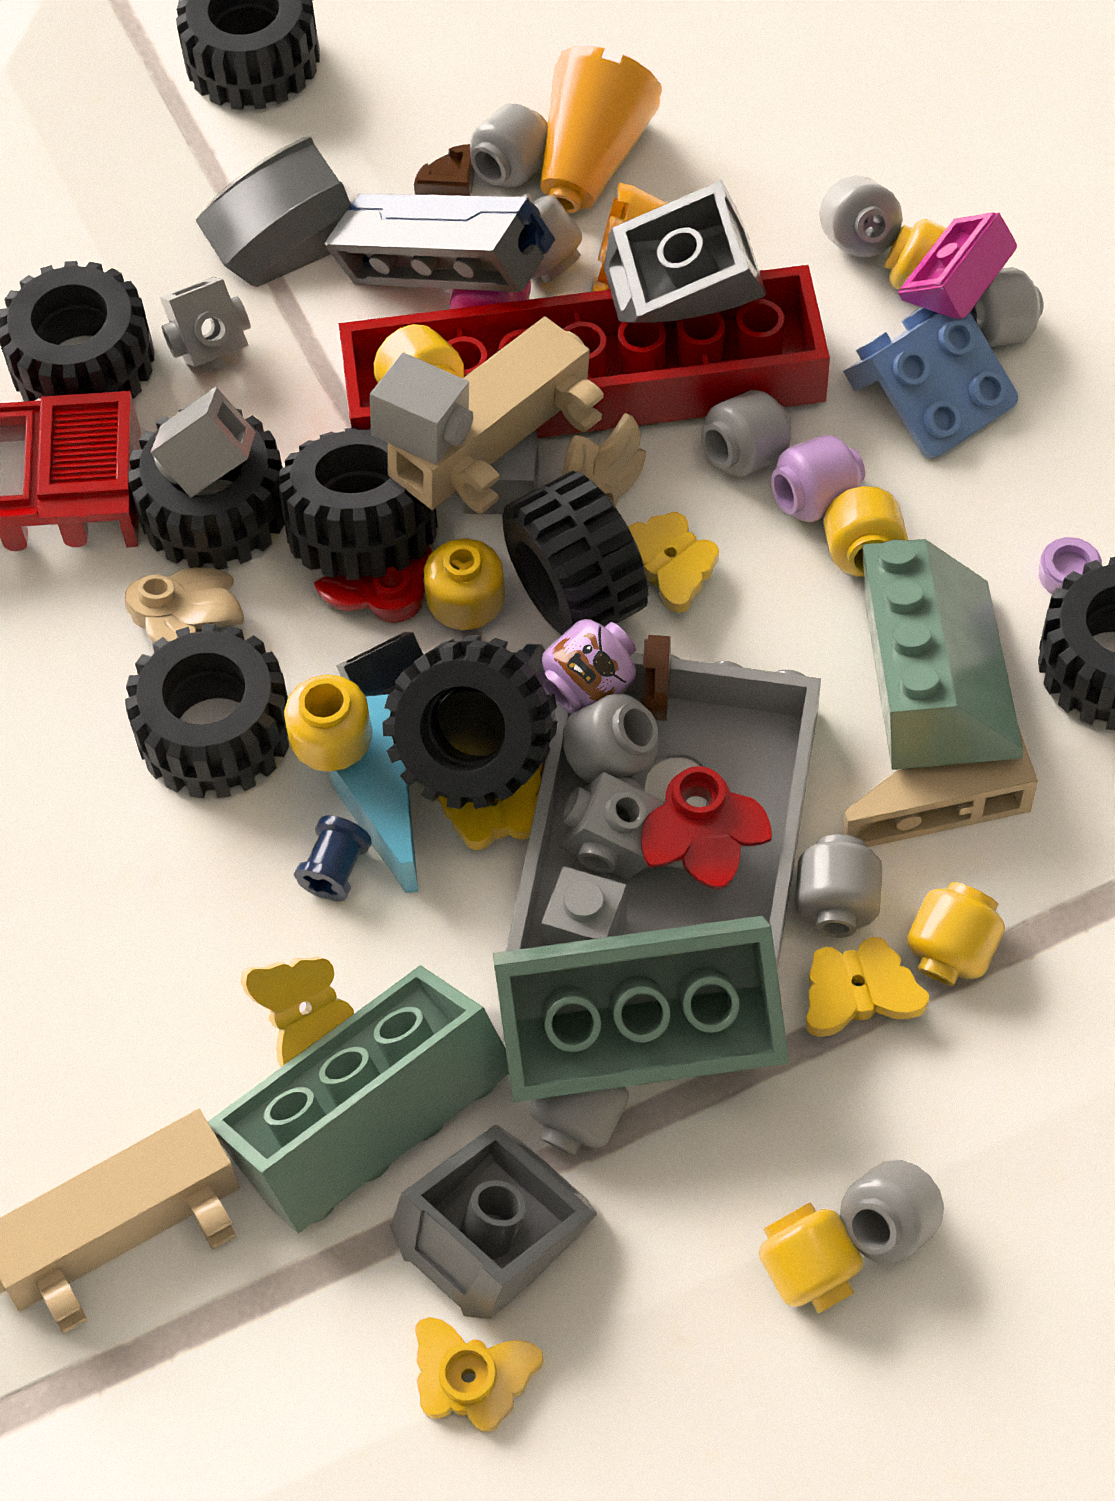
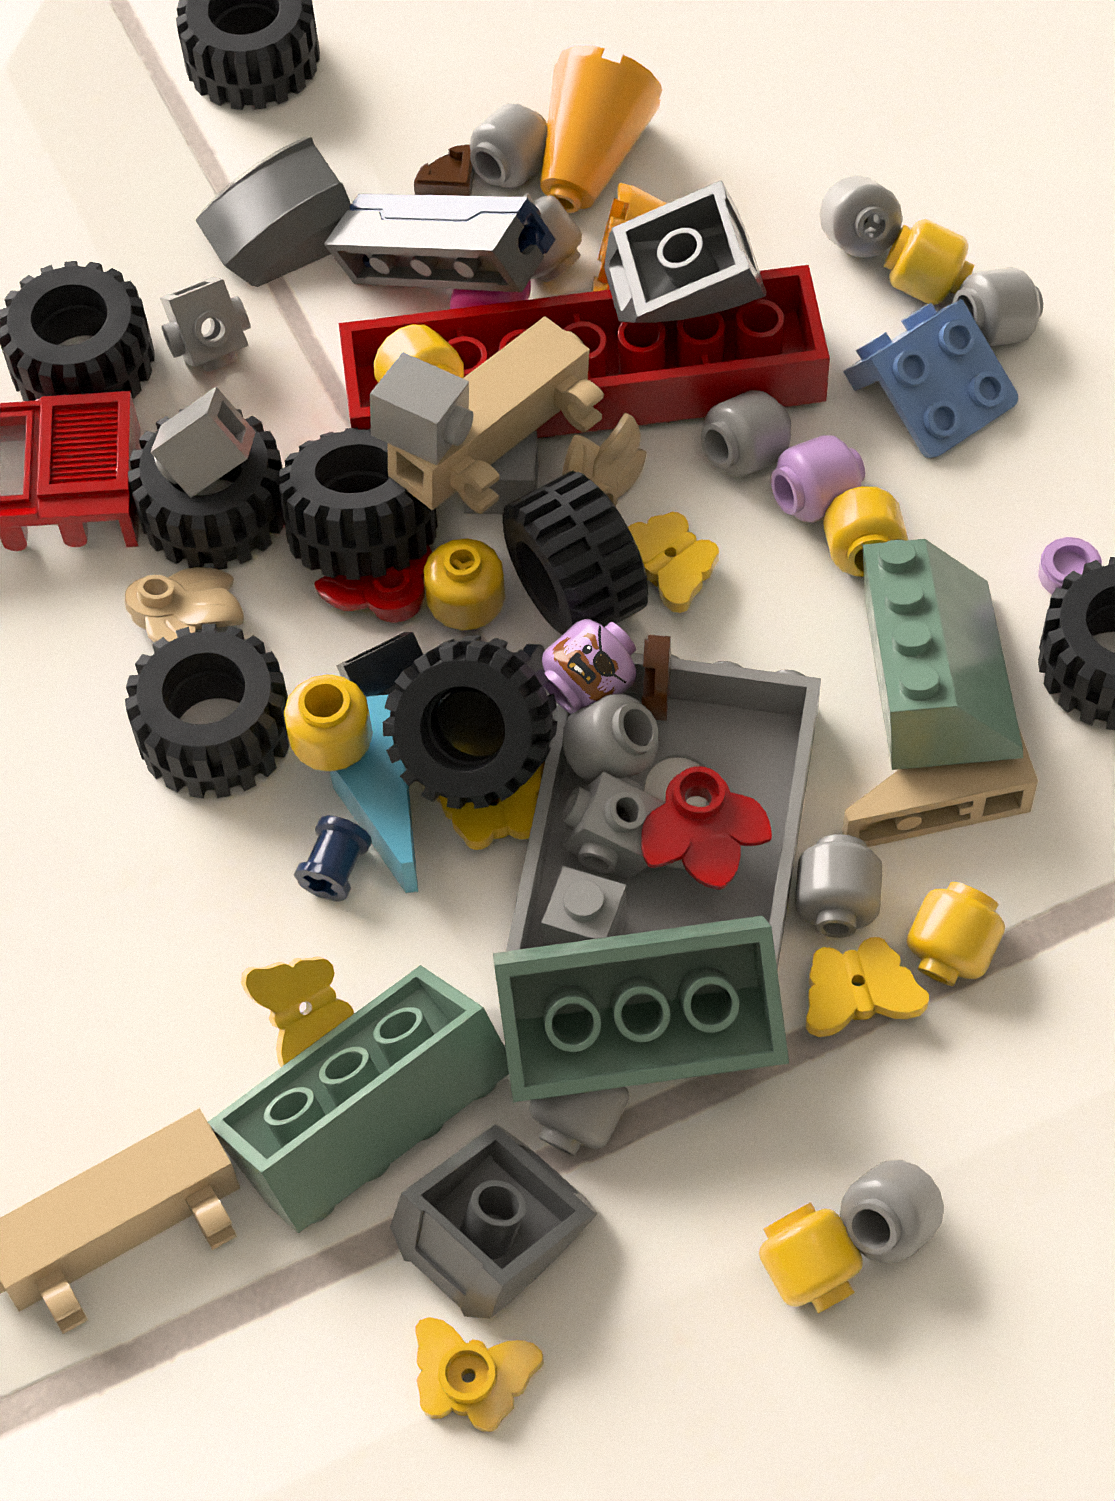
(960, 265): dark pink slope -> none

